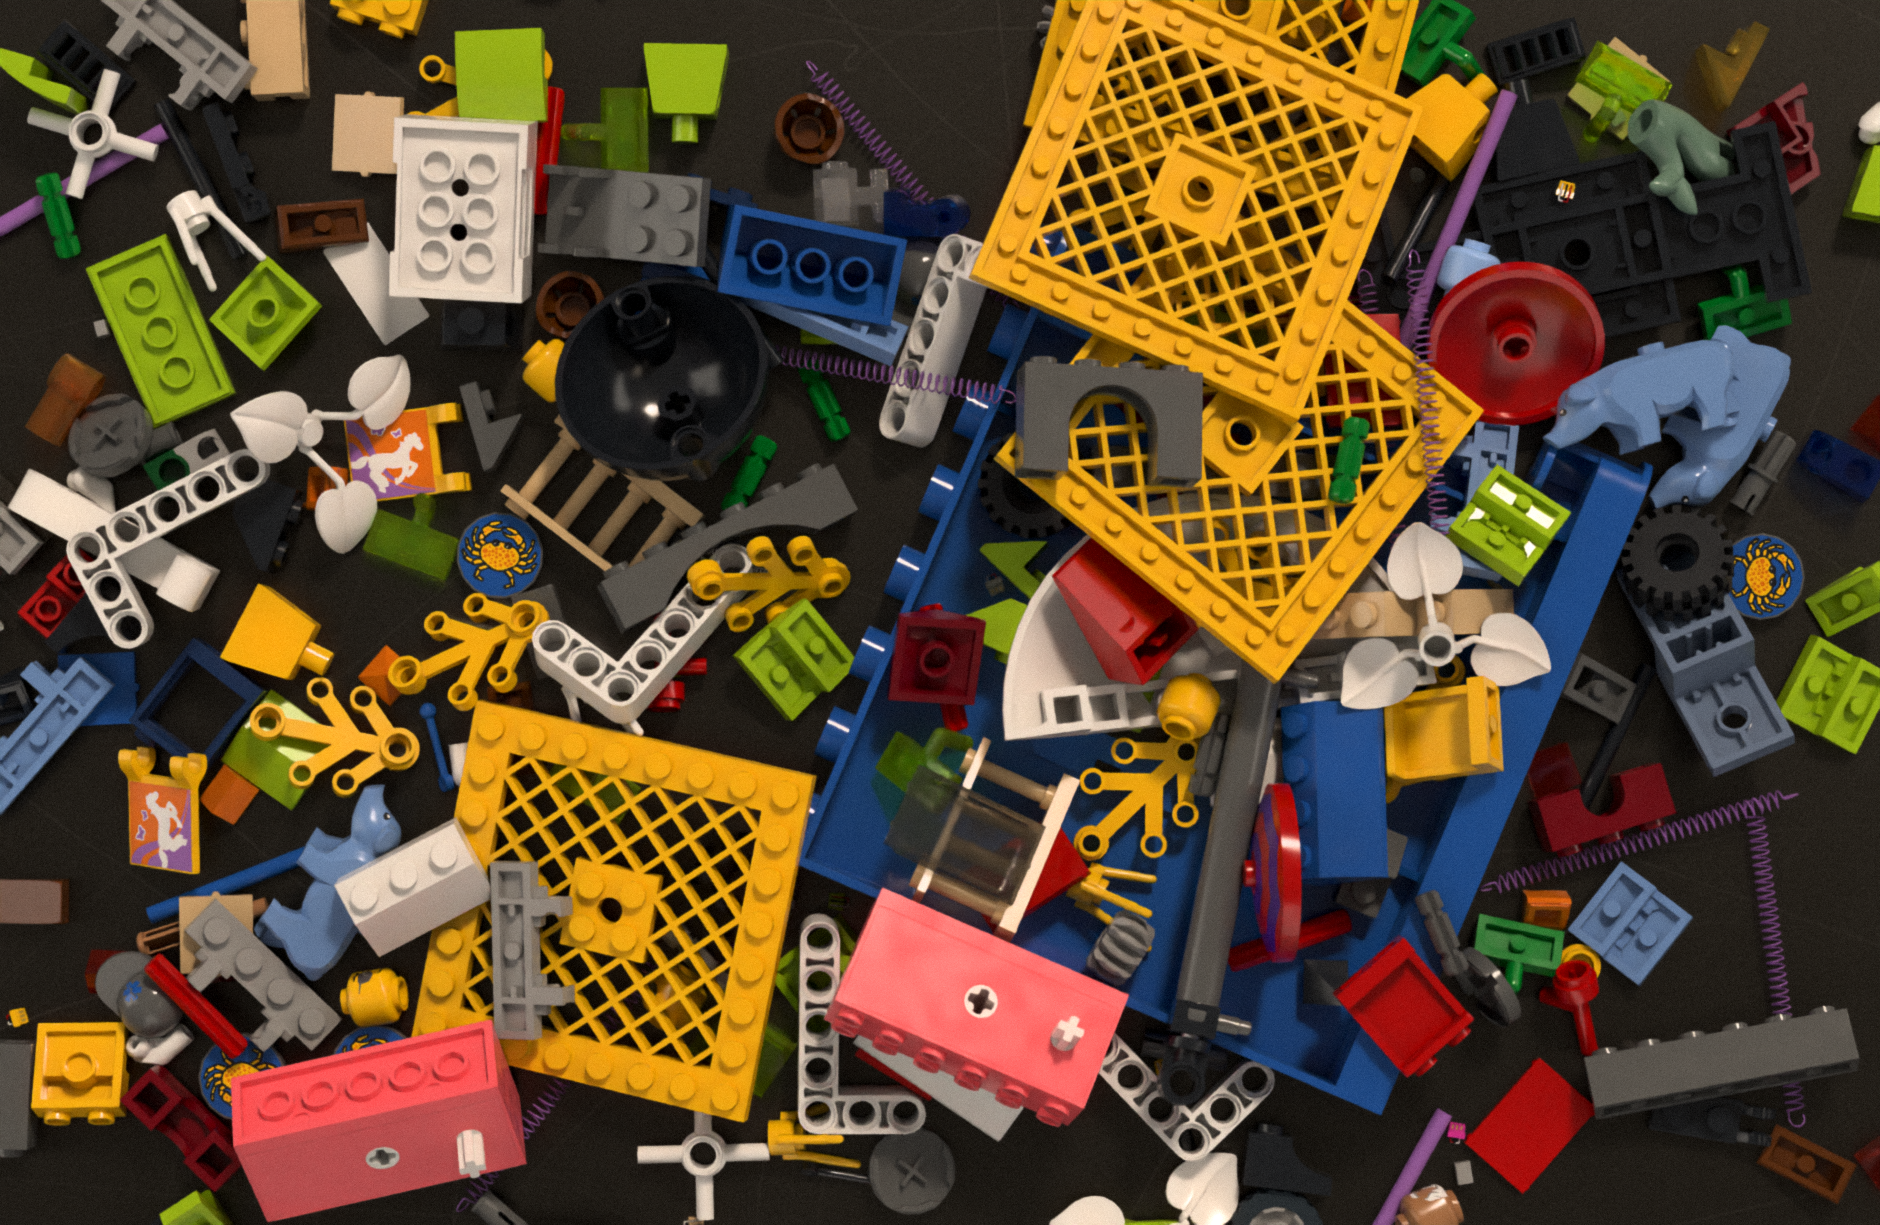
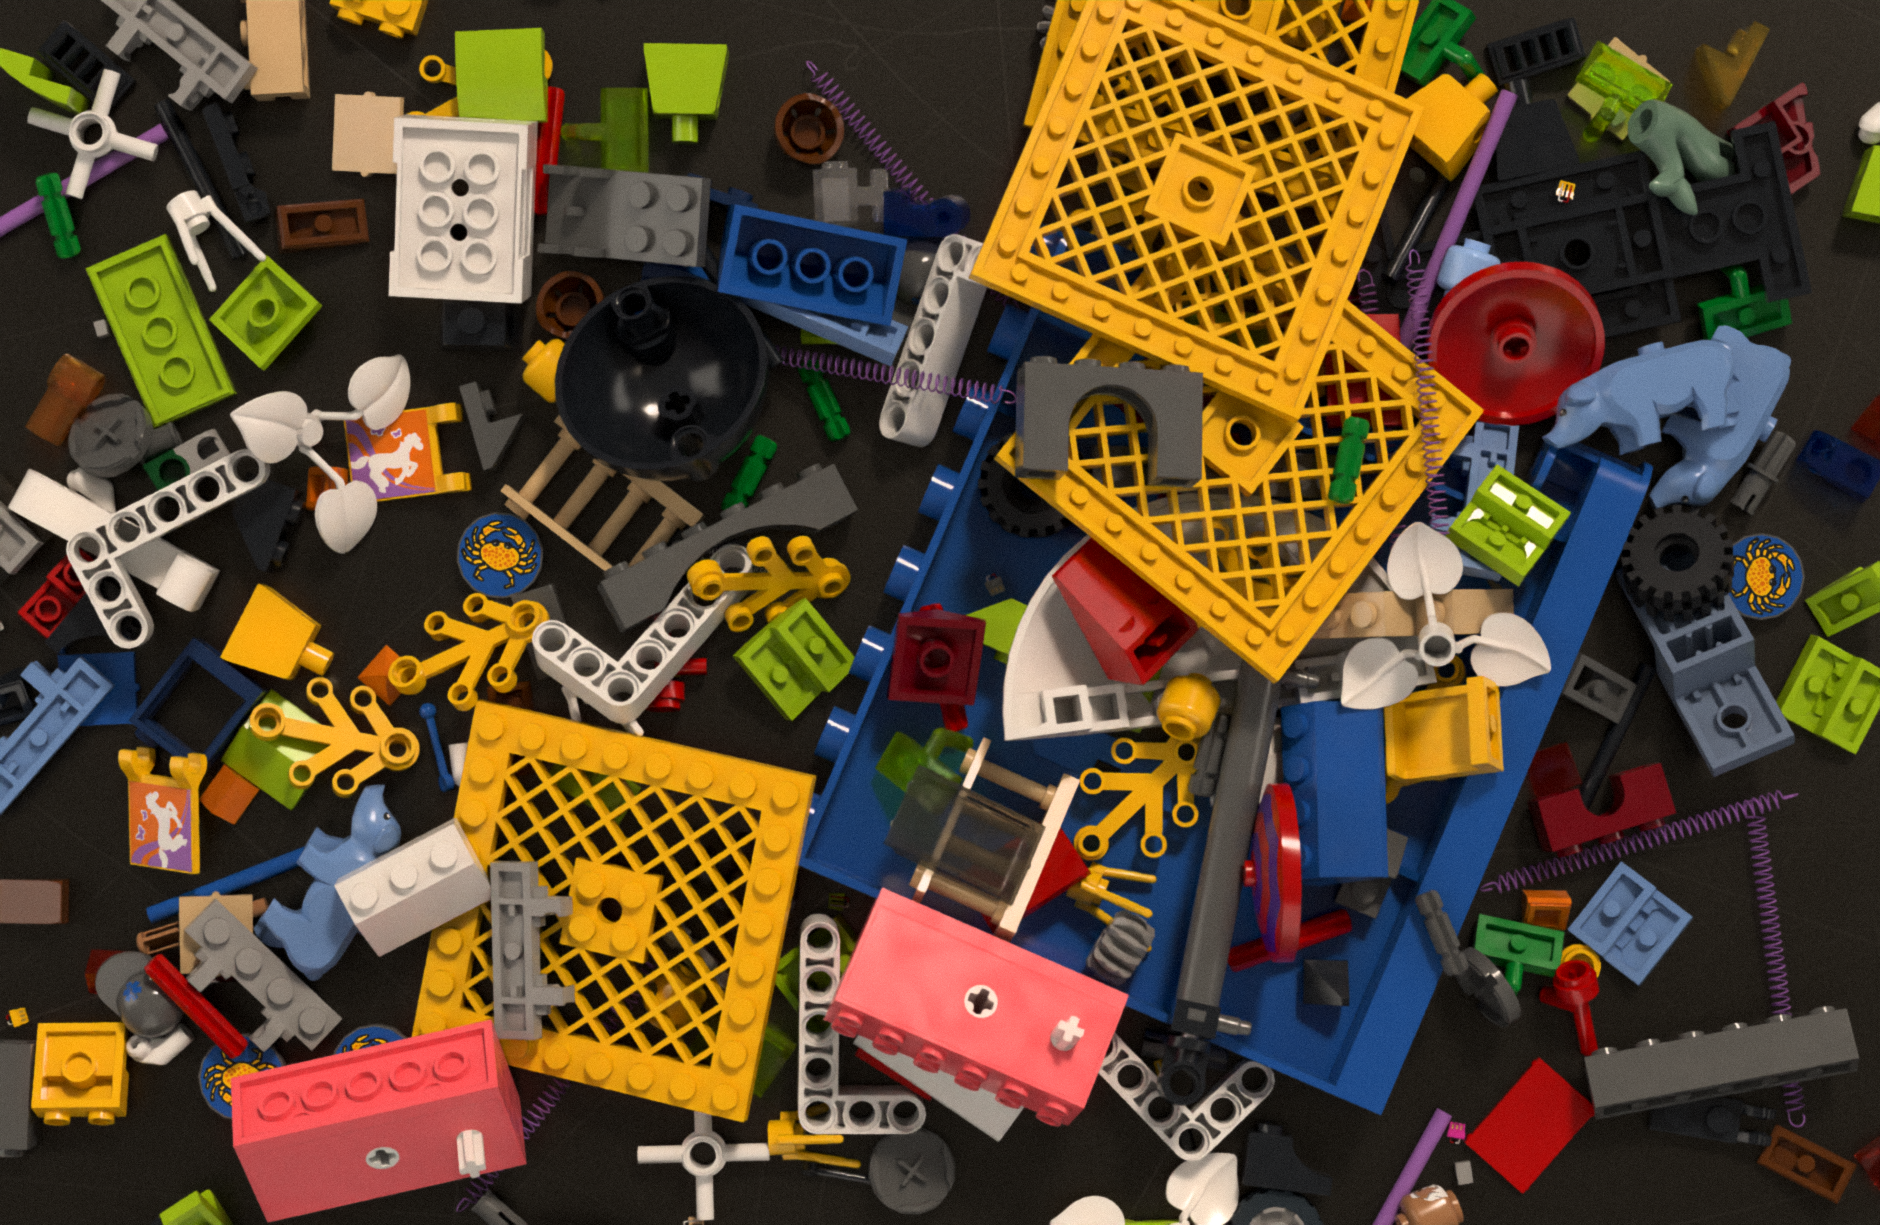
(173, 1110): dark red arch -> none
(366, 277): white sticker -> none
(374, 997): yellow head -> none
(413, 541): clear neon green plate -> none
(1013, 561): lime slope -> none
(1404, 1008): red panel -> none

